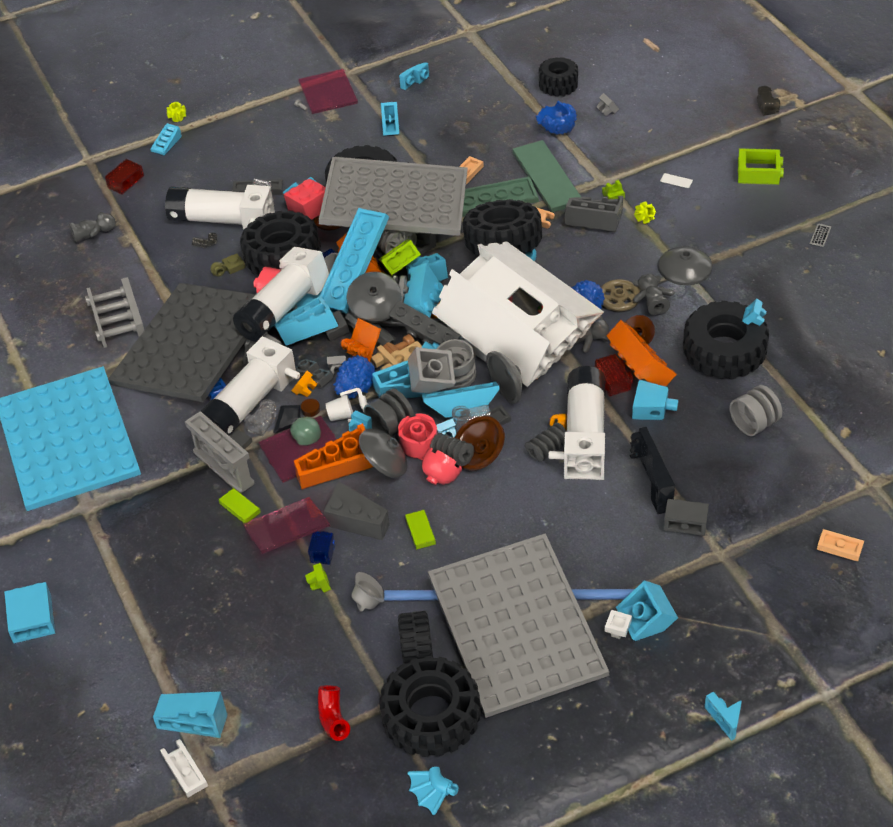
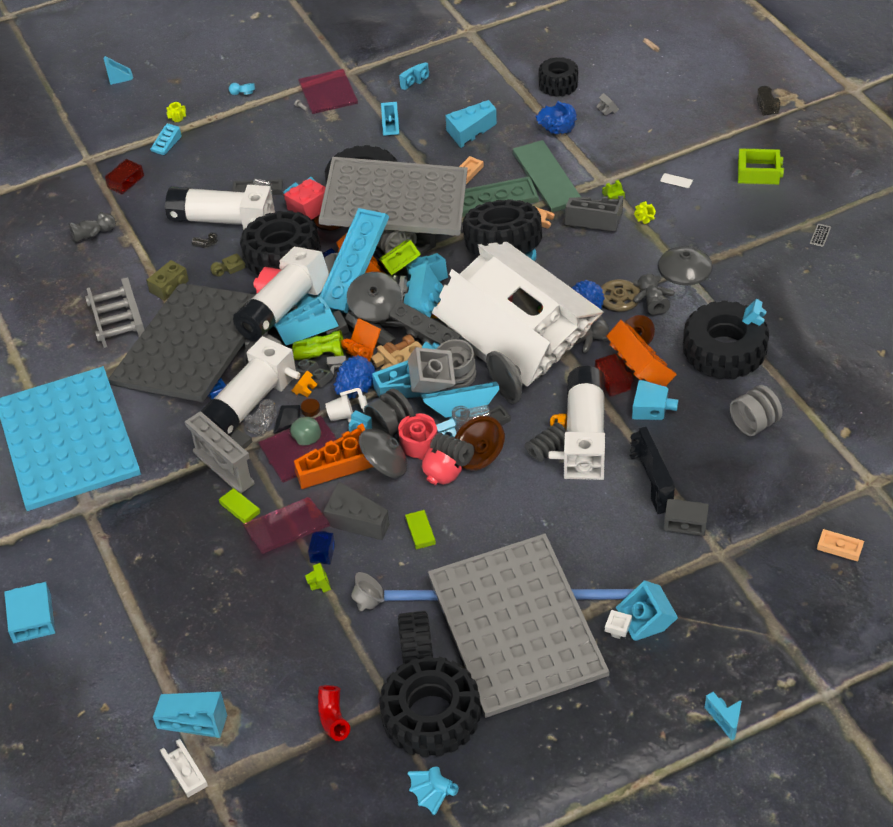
(117, 72): none -> medium azure slope
(167, 279): none -> olive brick
(235, 88): none -> medium azure plate
(317, 345): none -> lime piece
(470, 121): none -> medium azure wedge

